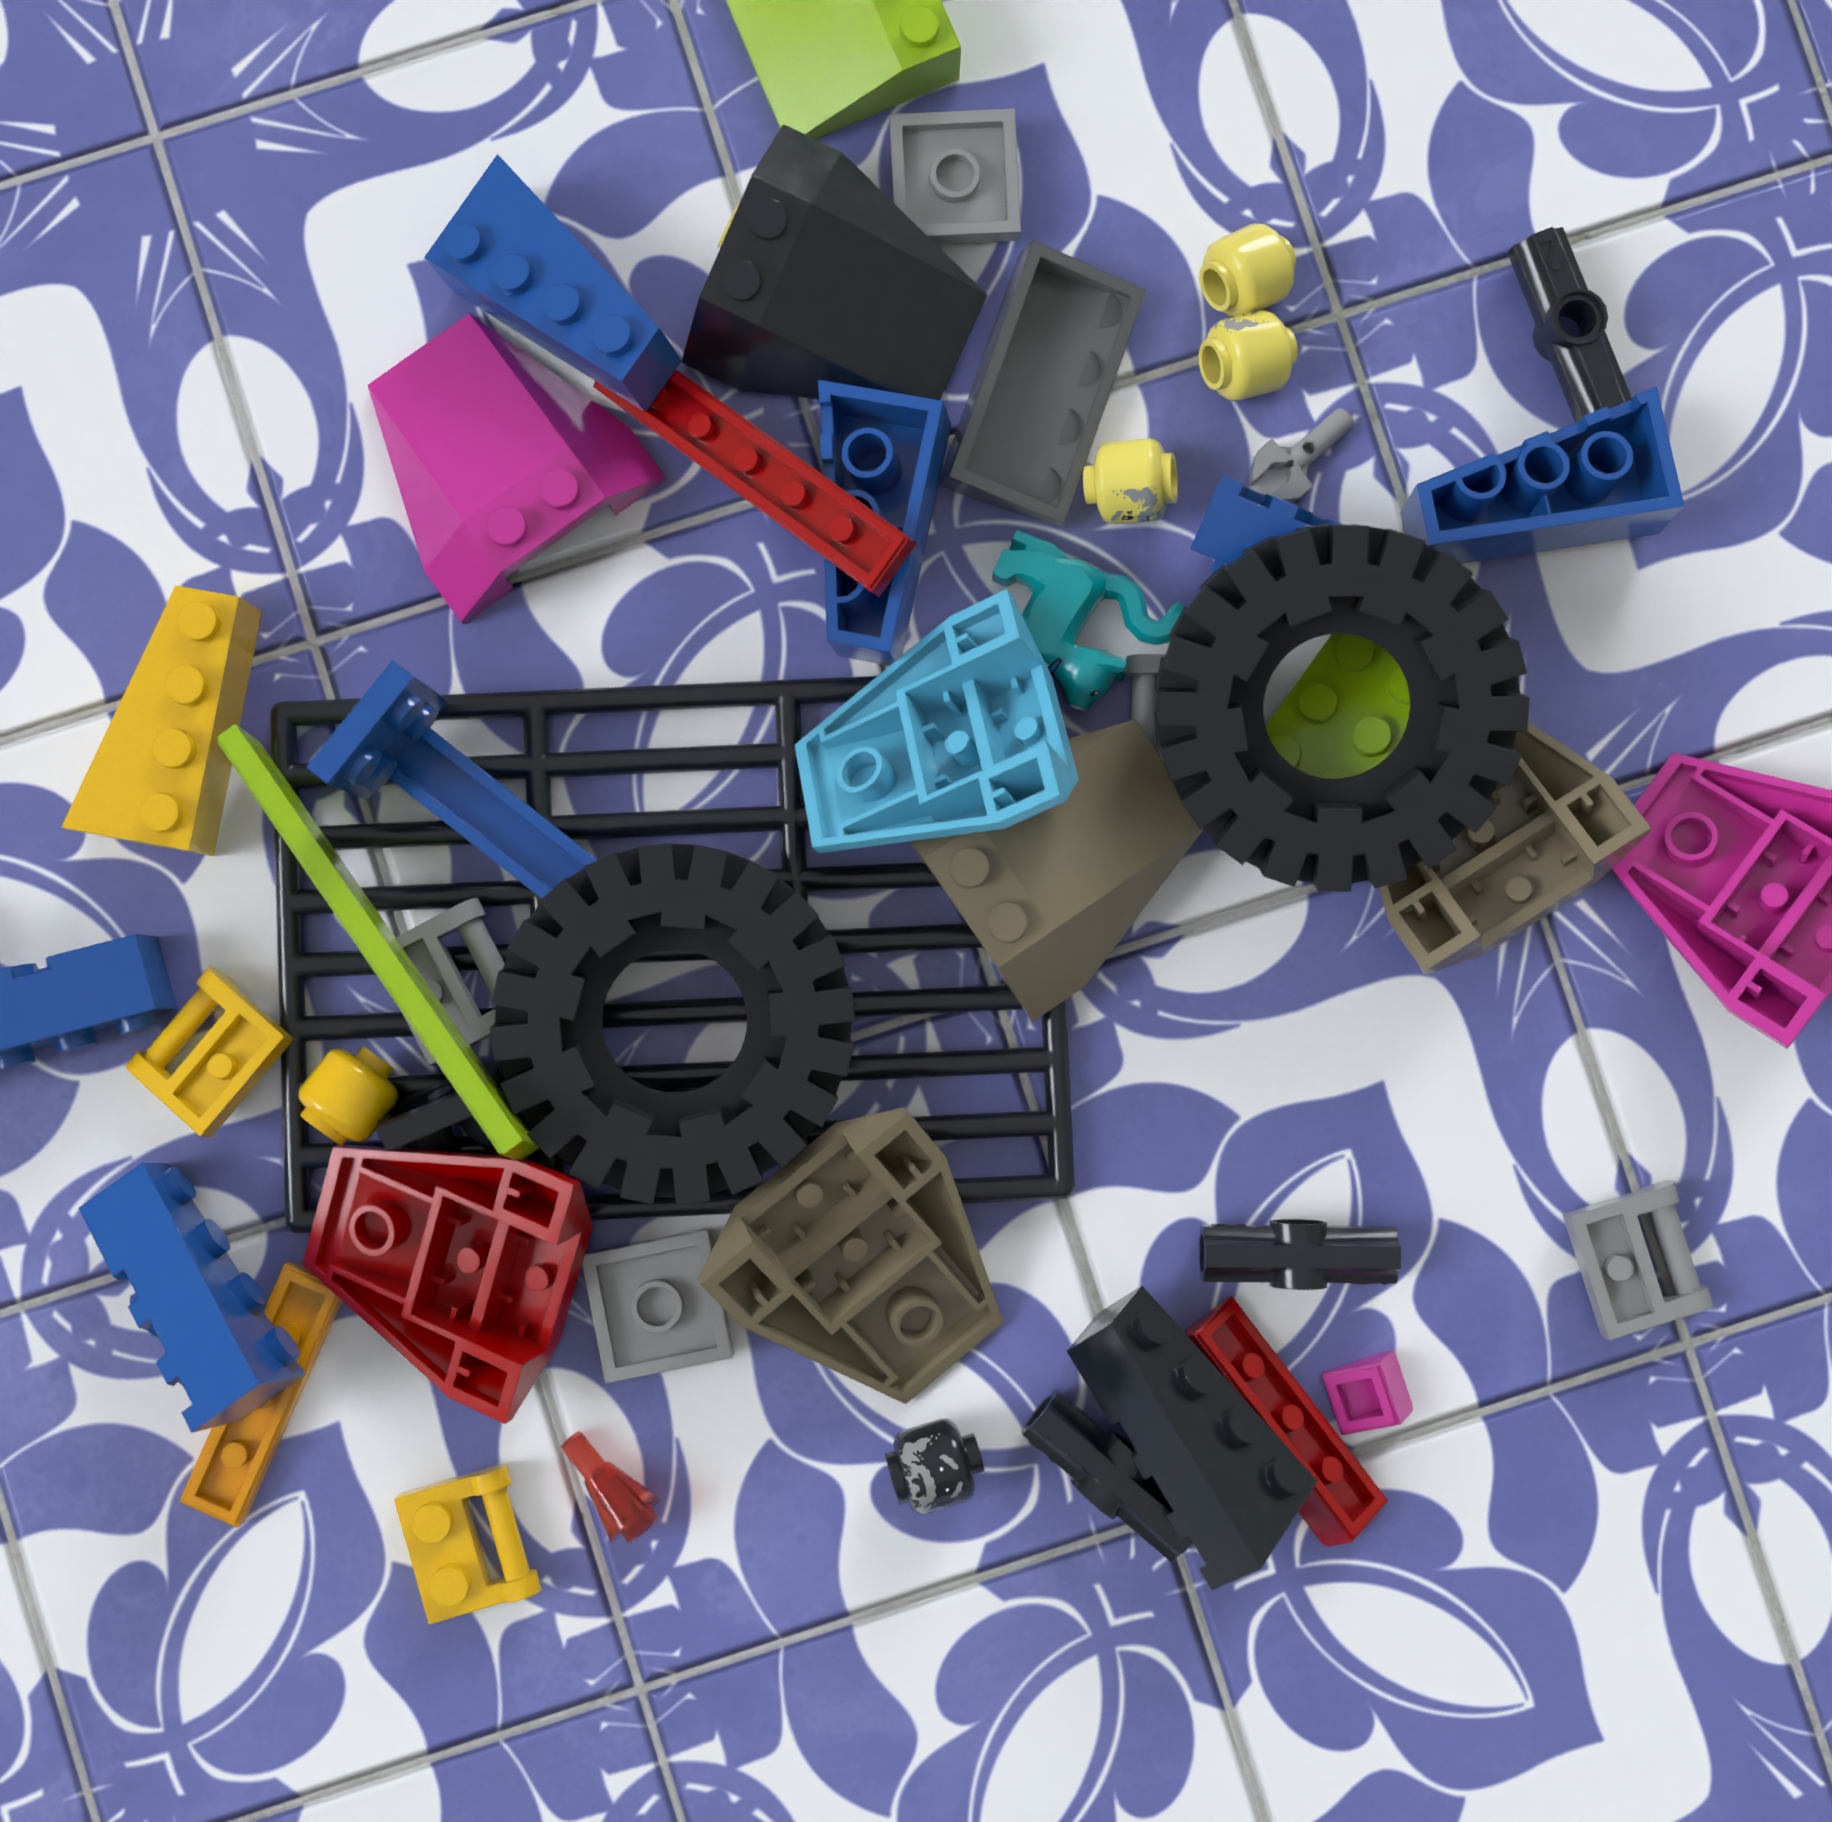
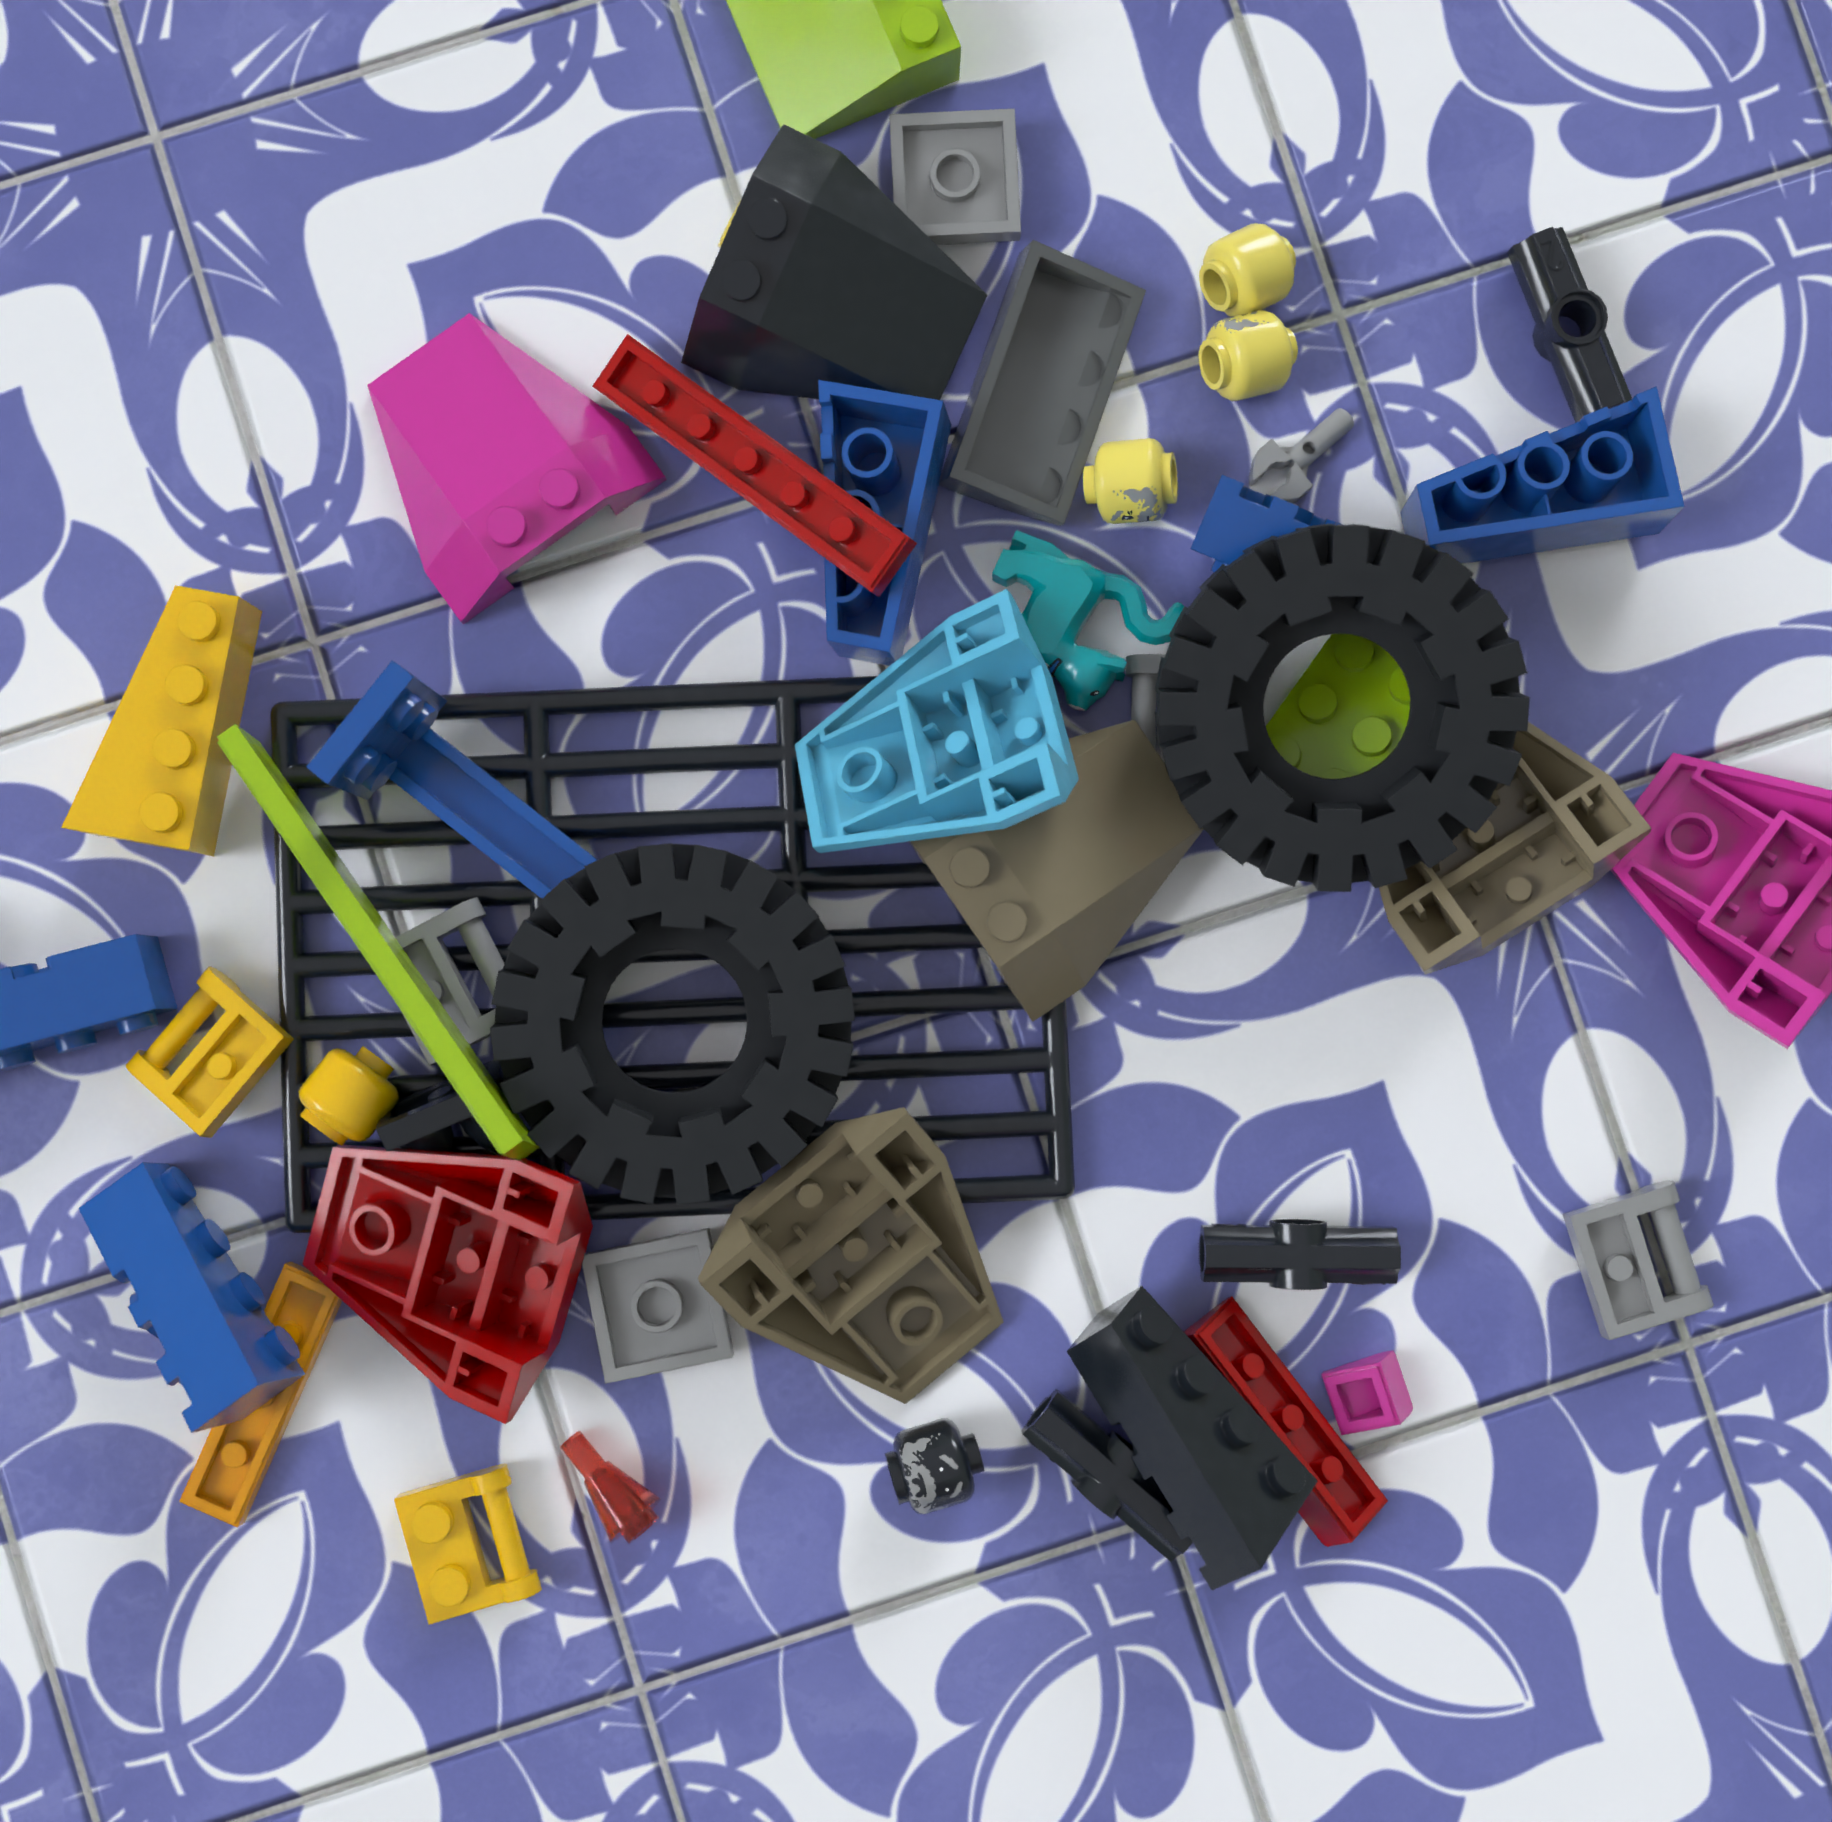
(540, 281): blue wedge -> none

